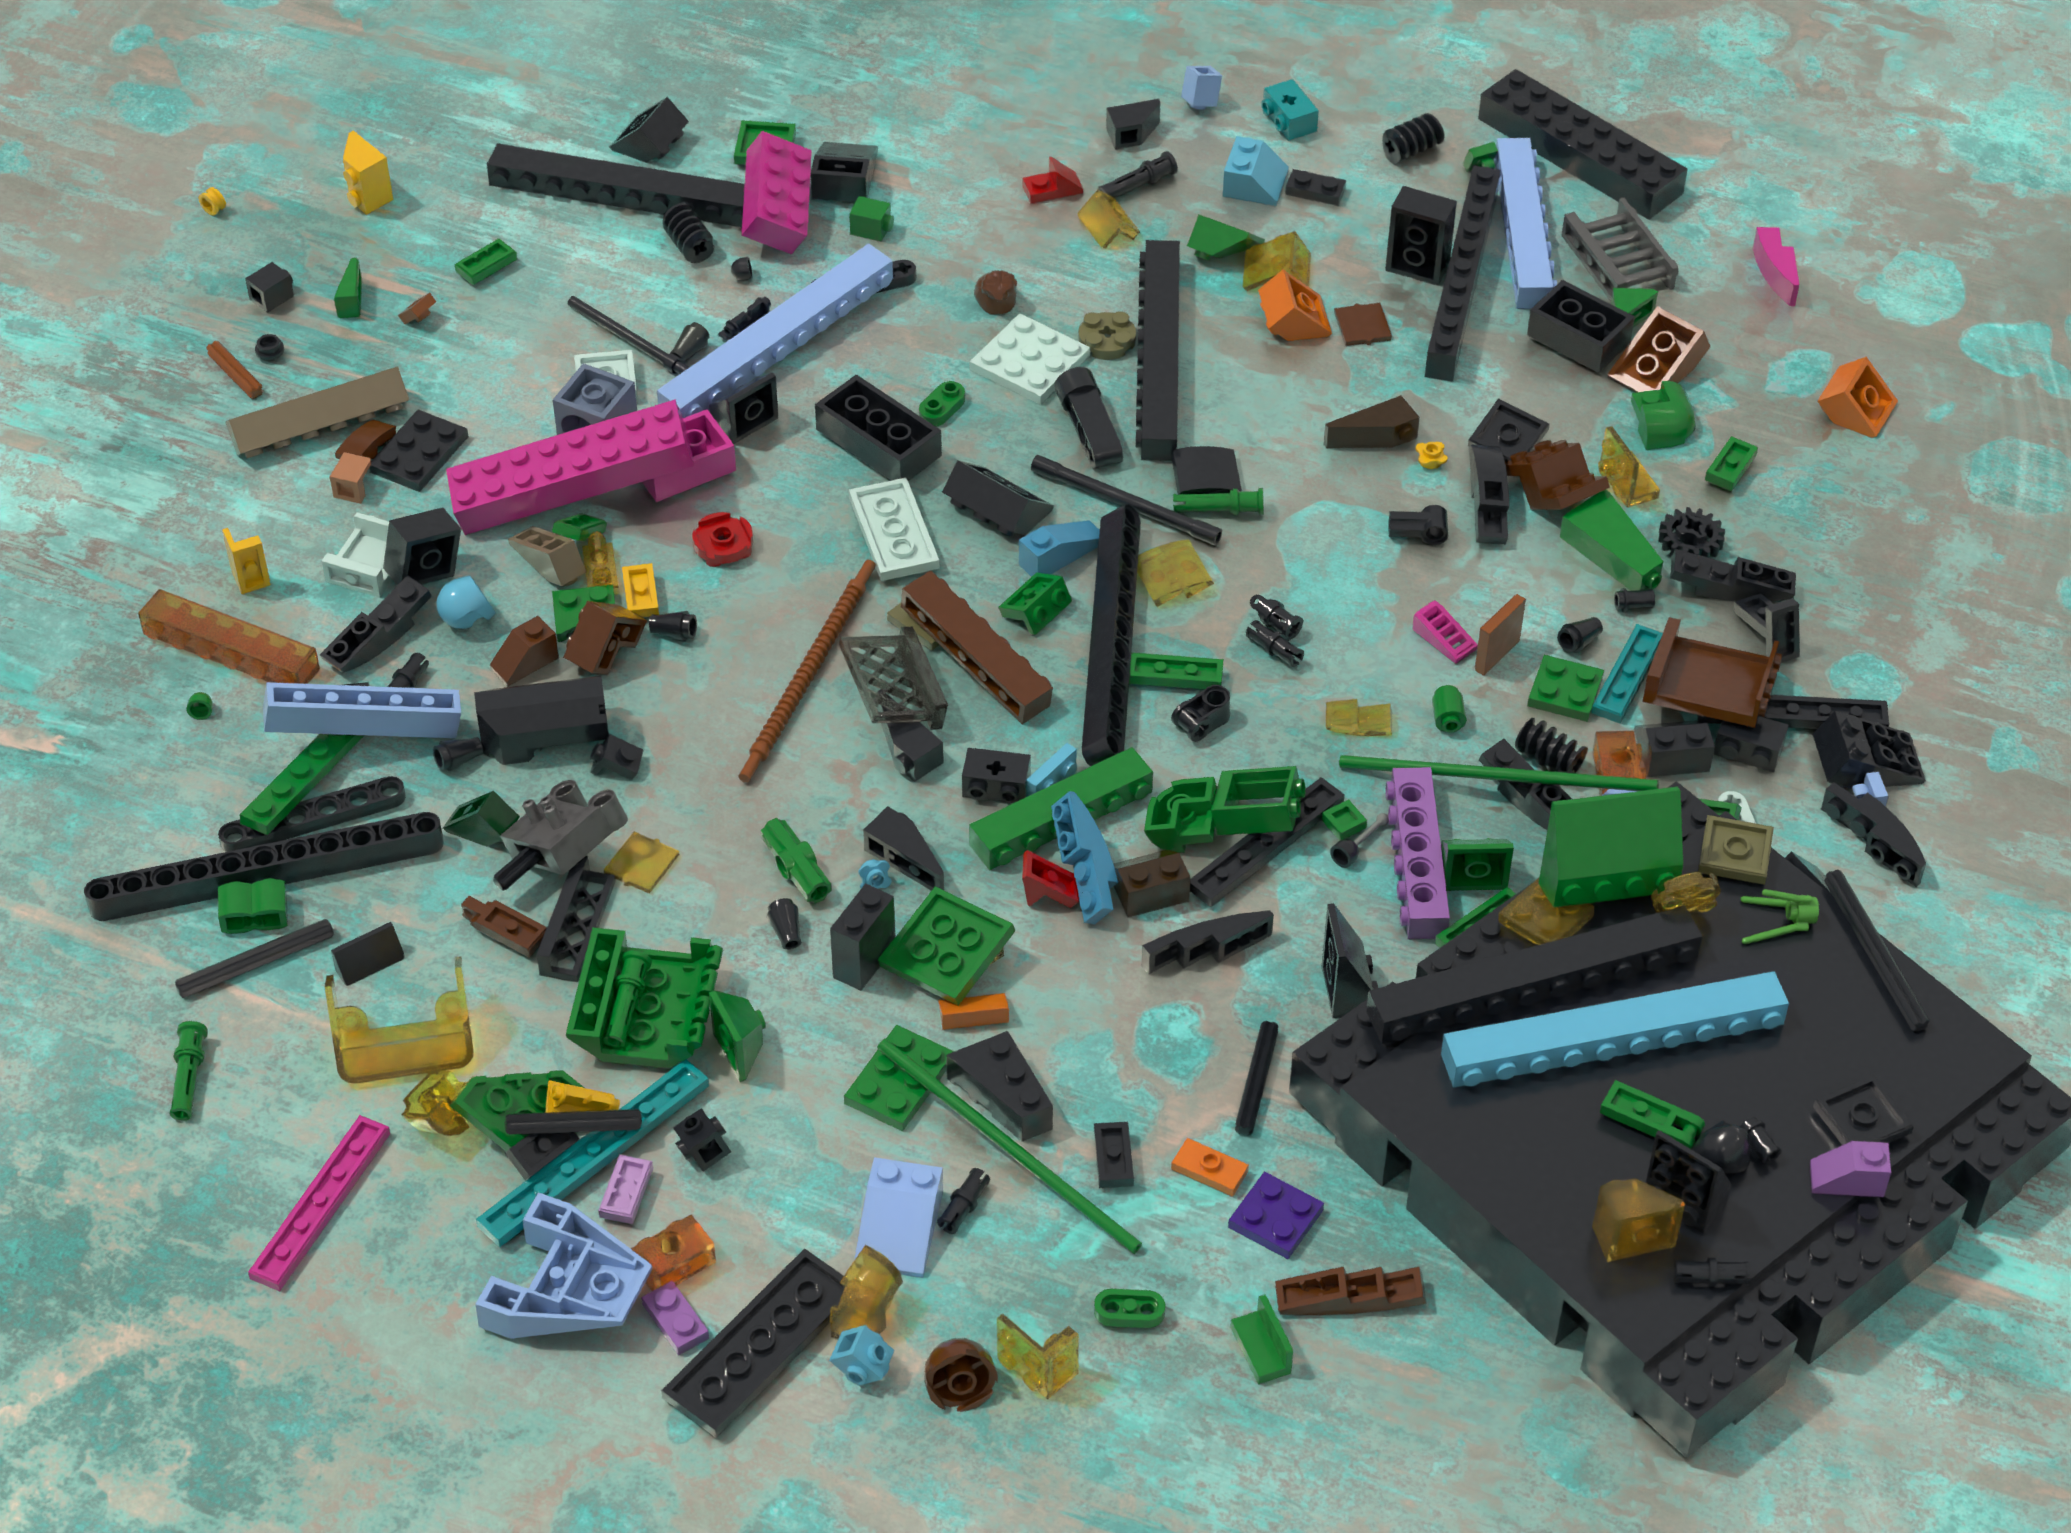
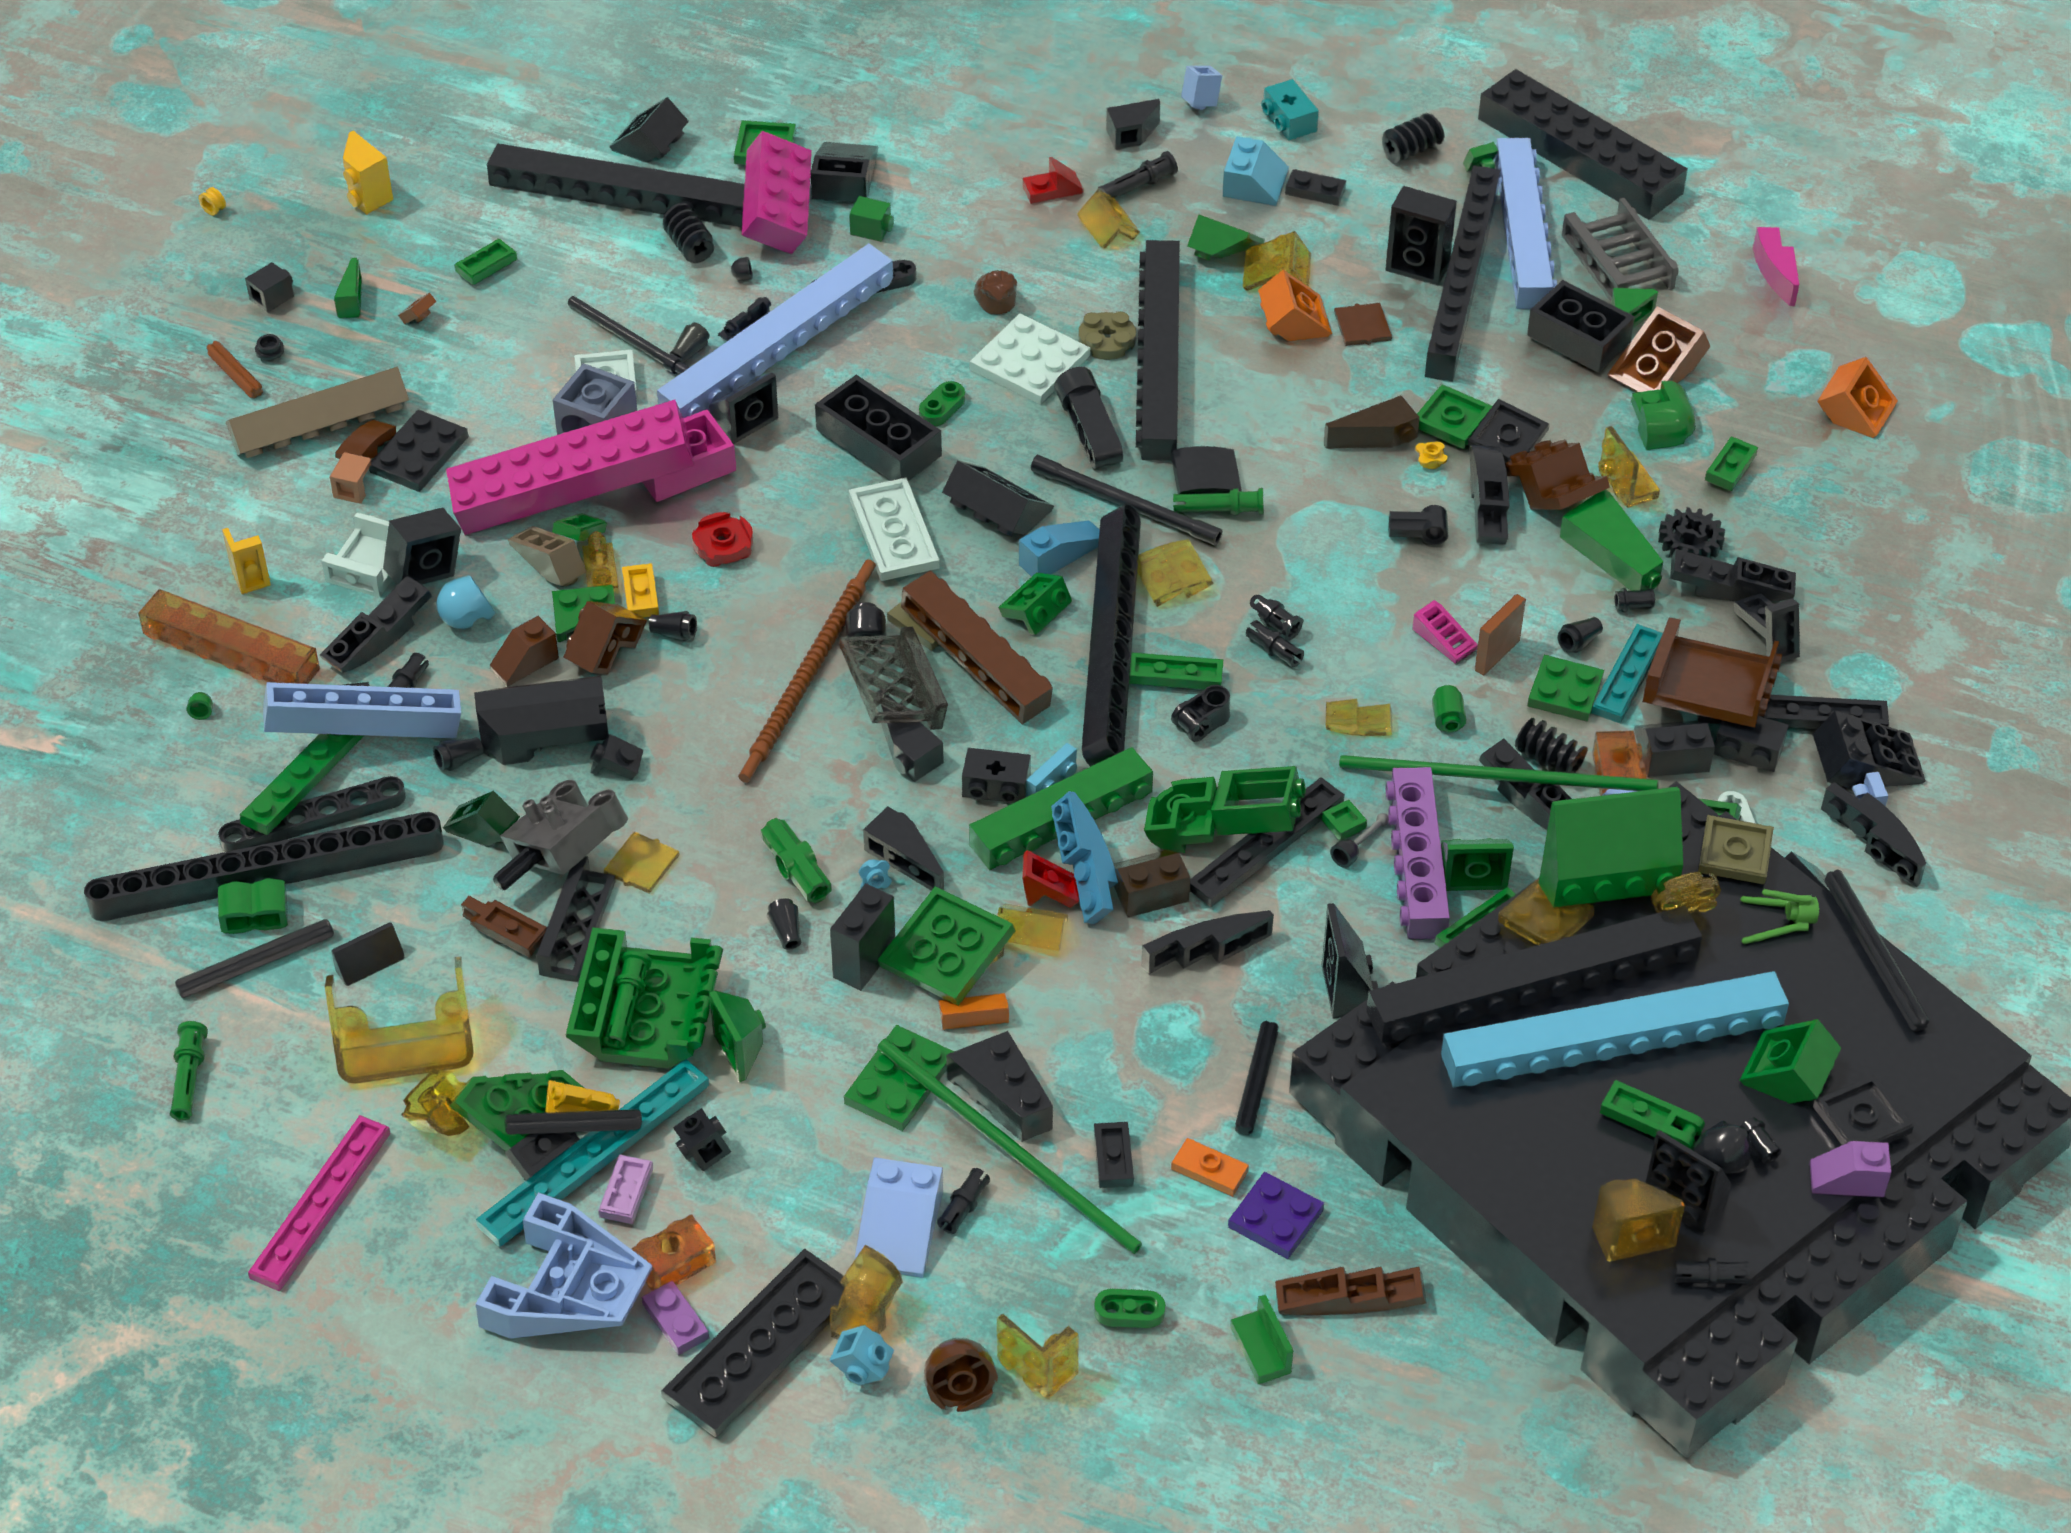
(865, 620): none -> black head
(1034, 926): none -> clear yellow panel
(1452, 415): none -> green plate
(1792, 1061): none -> green slope

